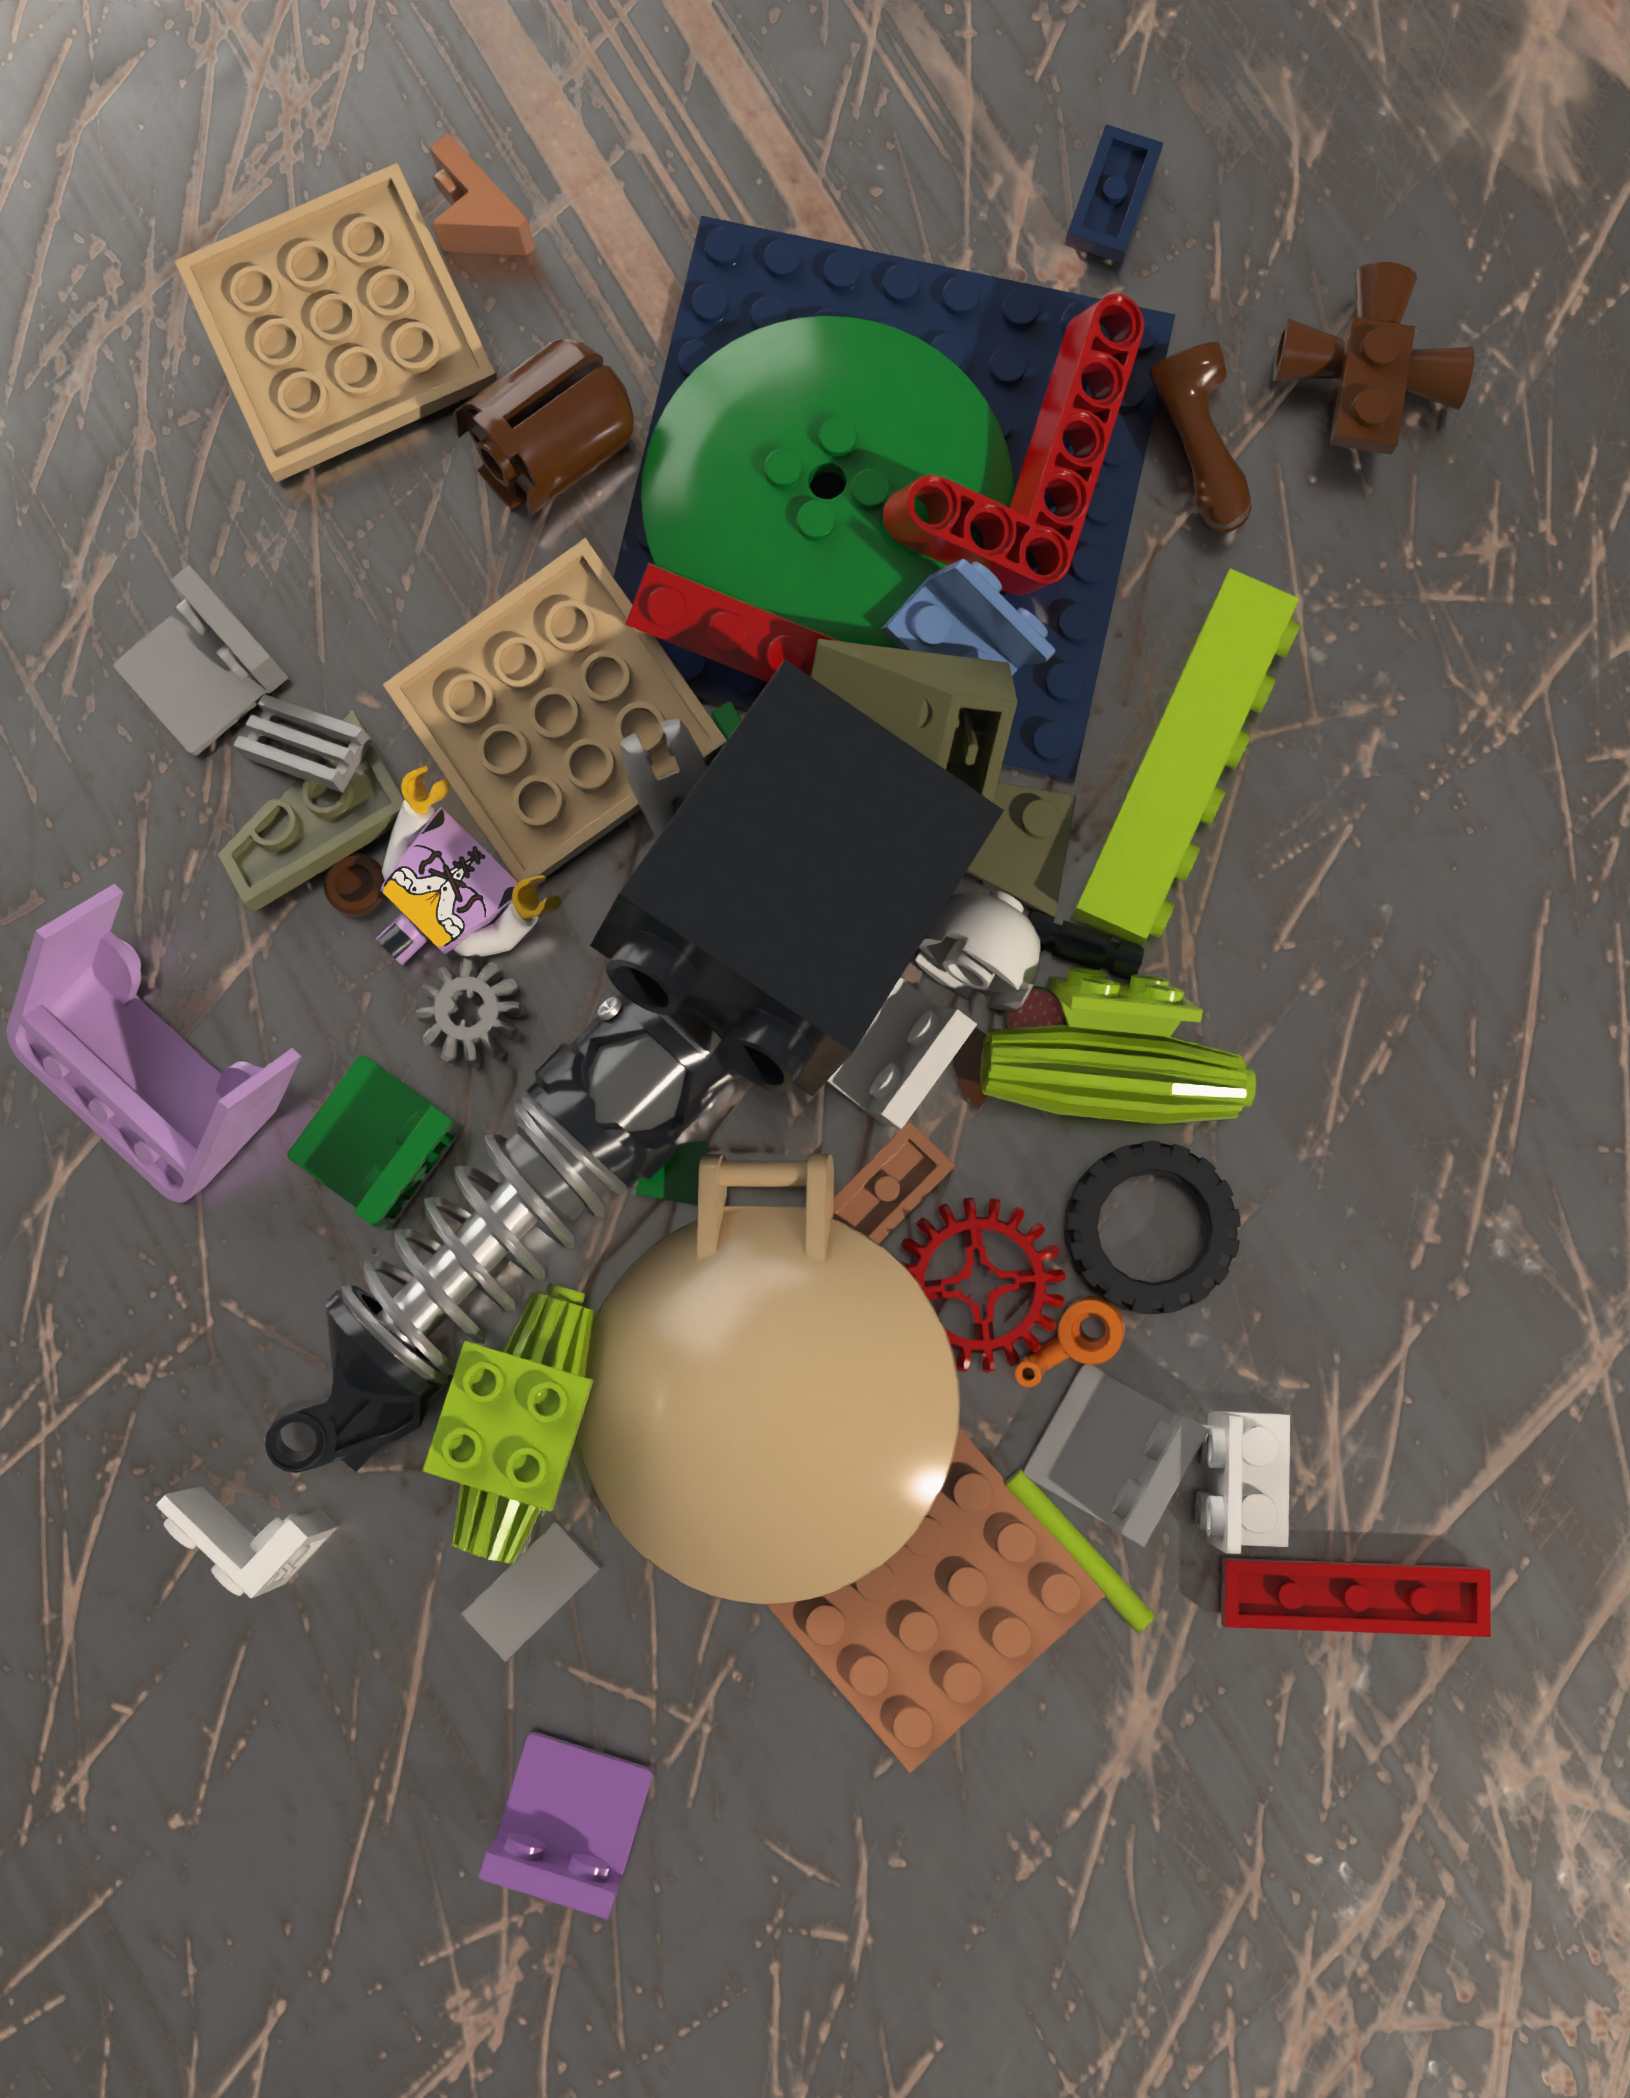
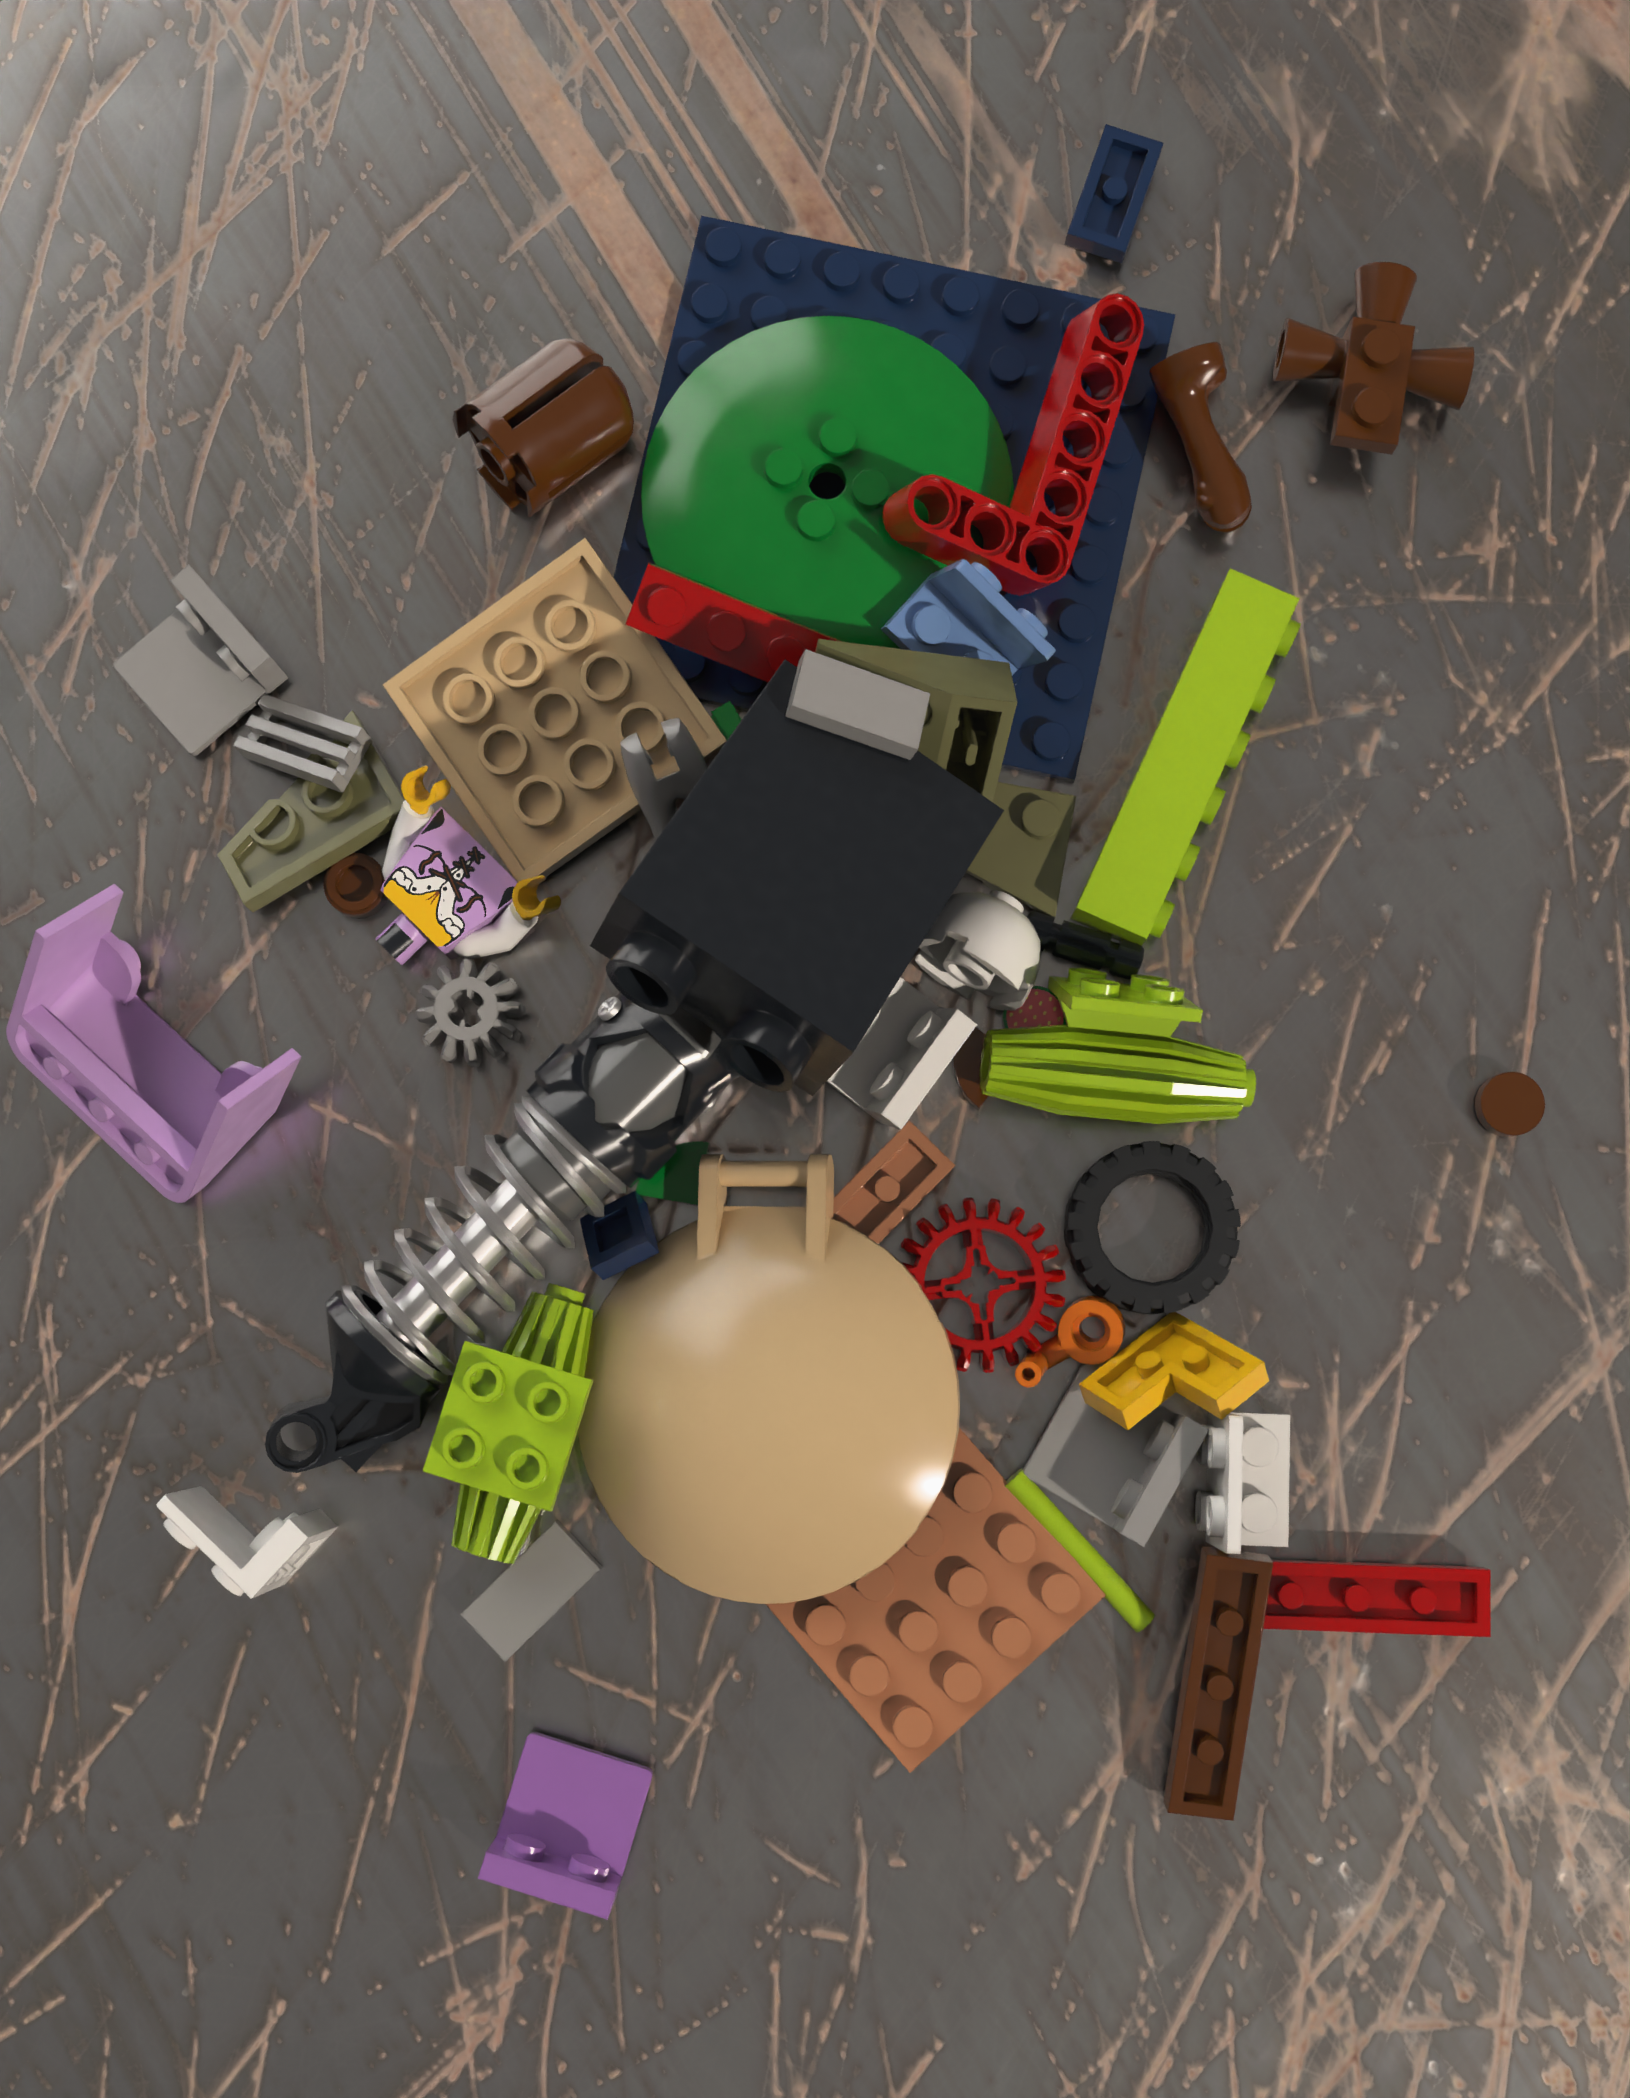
(336, 322): tan plate -> none
(374, 1142): green bracket -> none
(480, 213): nougat slope -> none
(619, 1237): none -> dark blue plate
(858, 704): none -> light grey tile
(1173, 1359): none -> yellow plate
(1217, 1683): none -> reddish brown plate
(1509, 1104): none -> reddish brown tile

